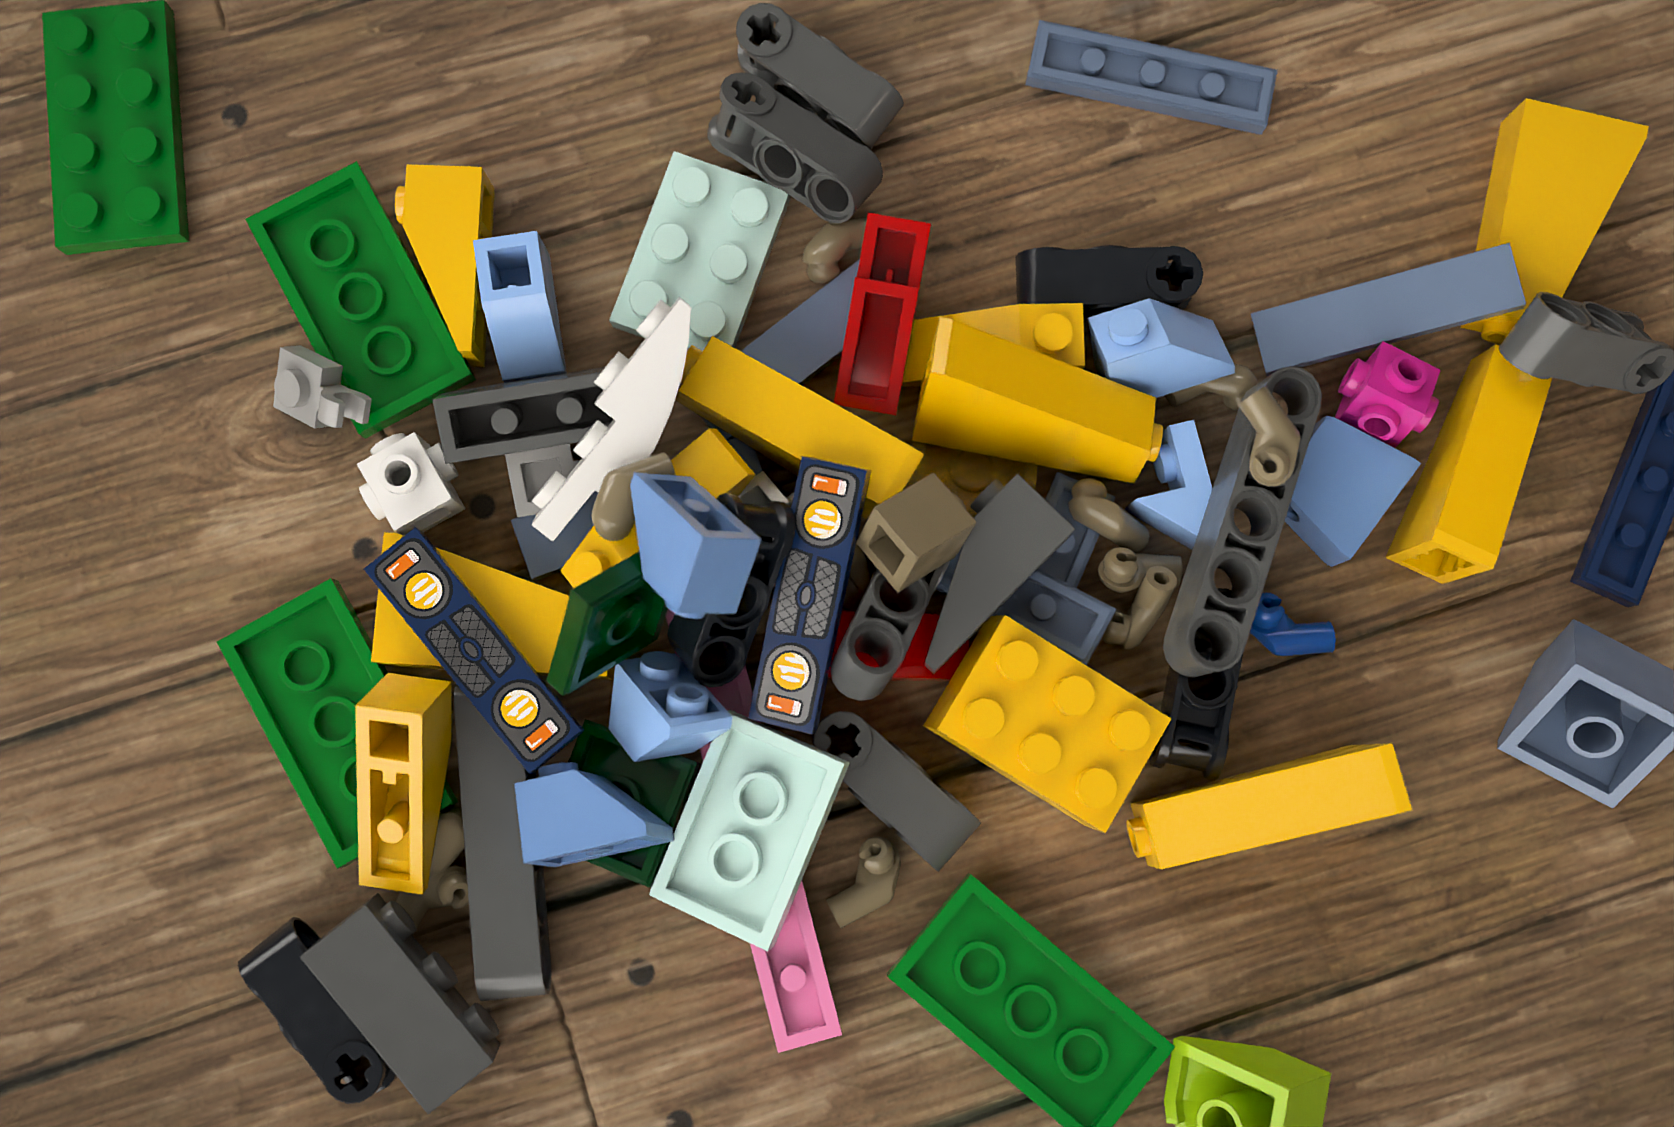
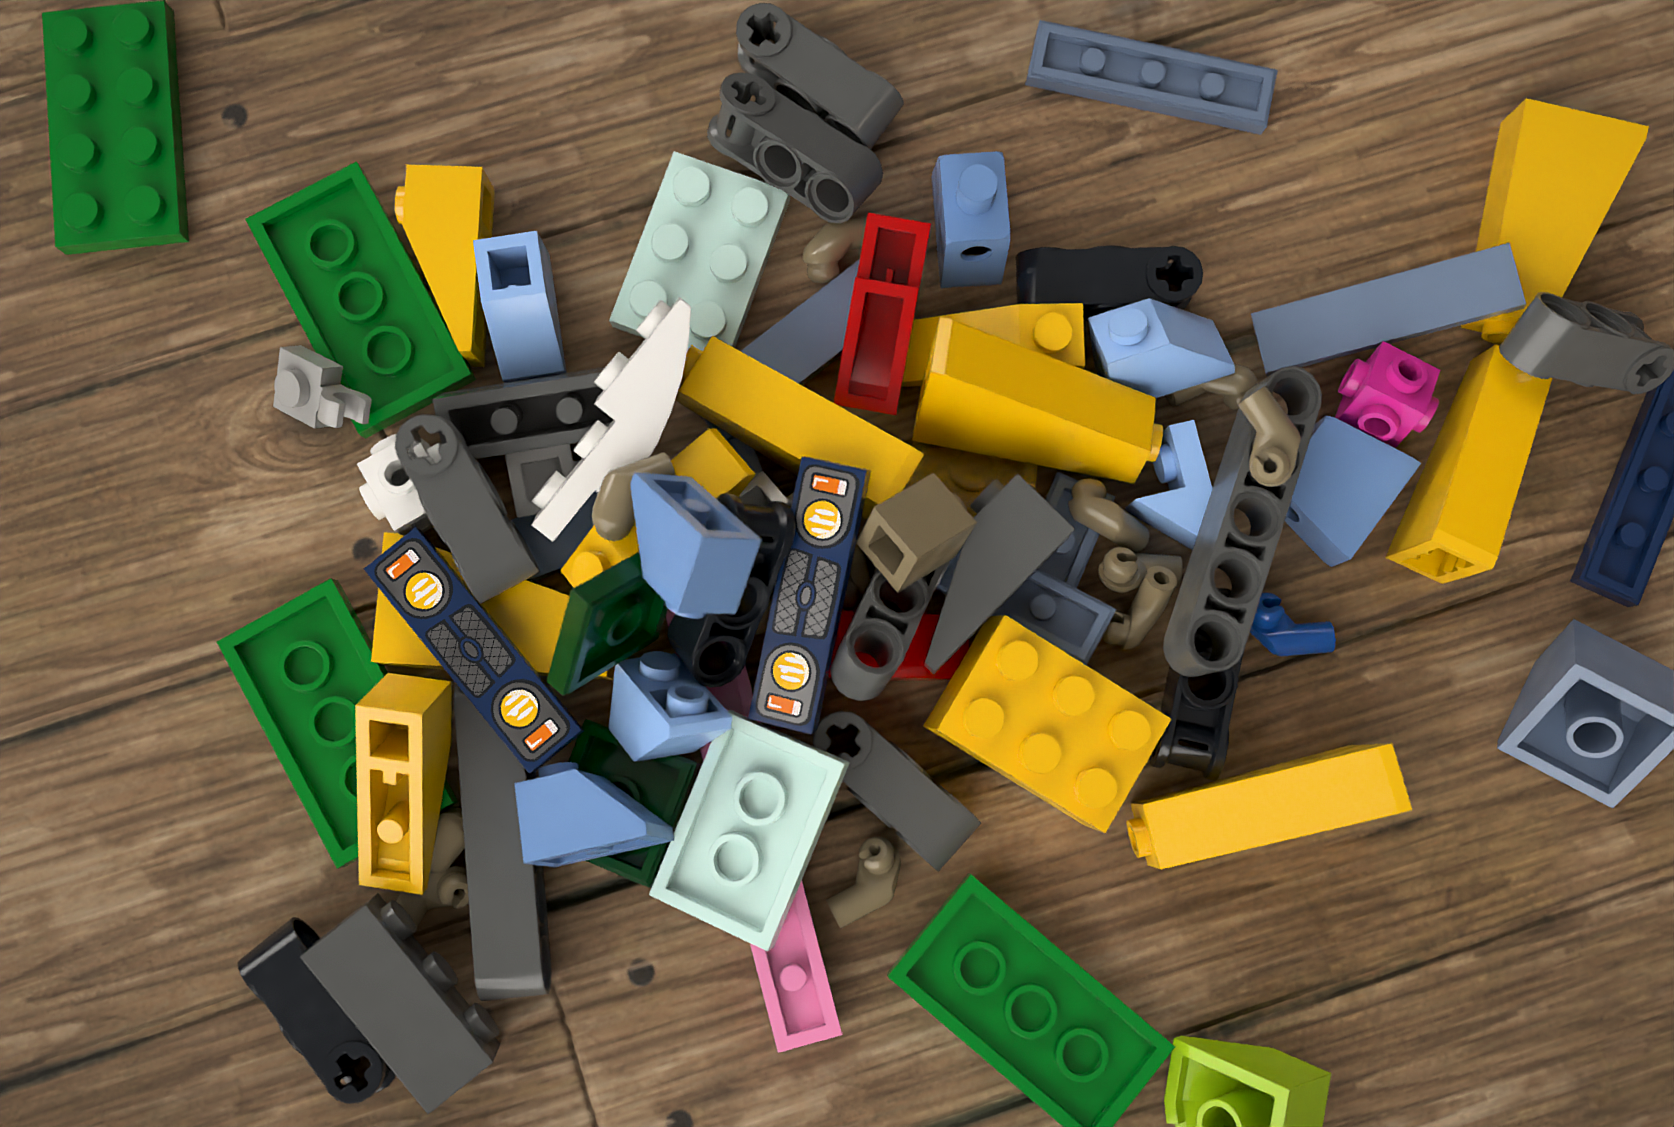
(465, 510): none -> dark grey piece
(971, 213): none -> medium blue torso

